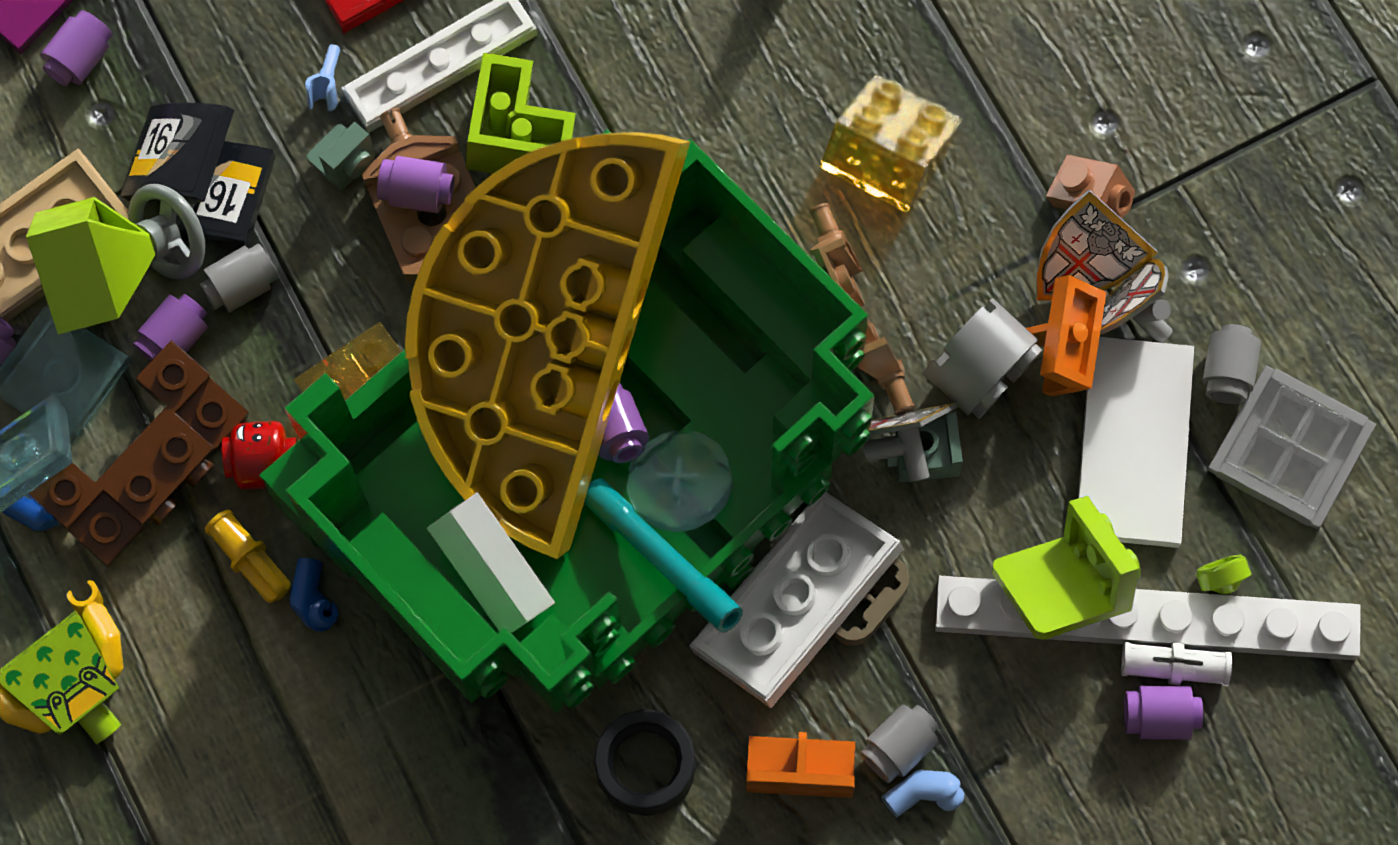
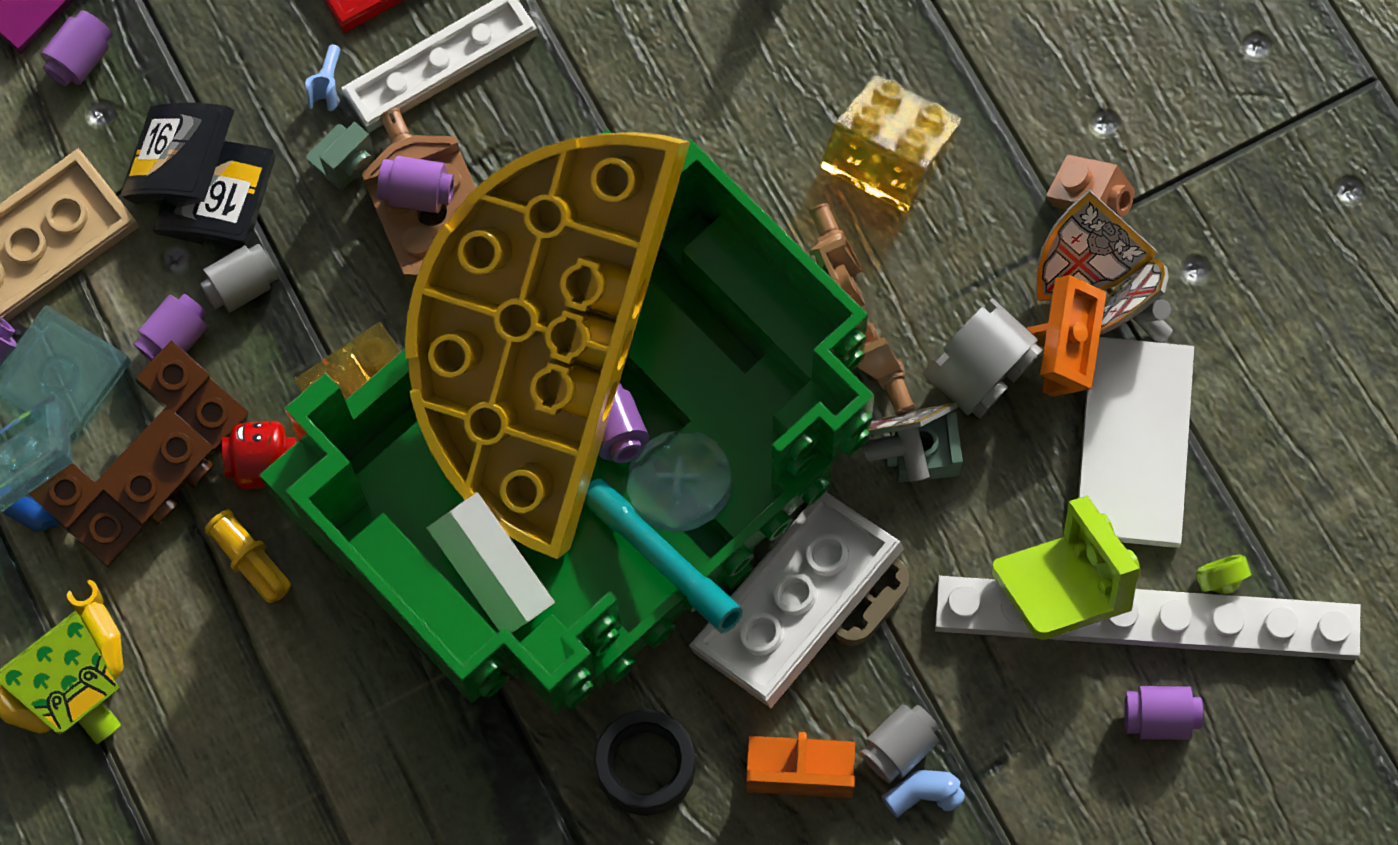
(96, 257): lime piece -> none
(306, 598): blue arm -> none
(503, 122): lime brick -> none
(1176, 664): white pin -> none
(1231, 364): light grey brick -> none
(1292, 447): clear piece -> none

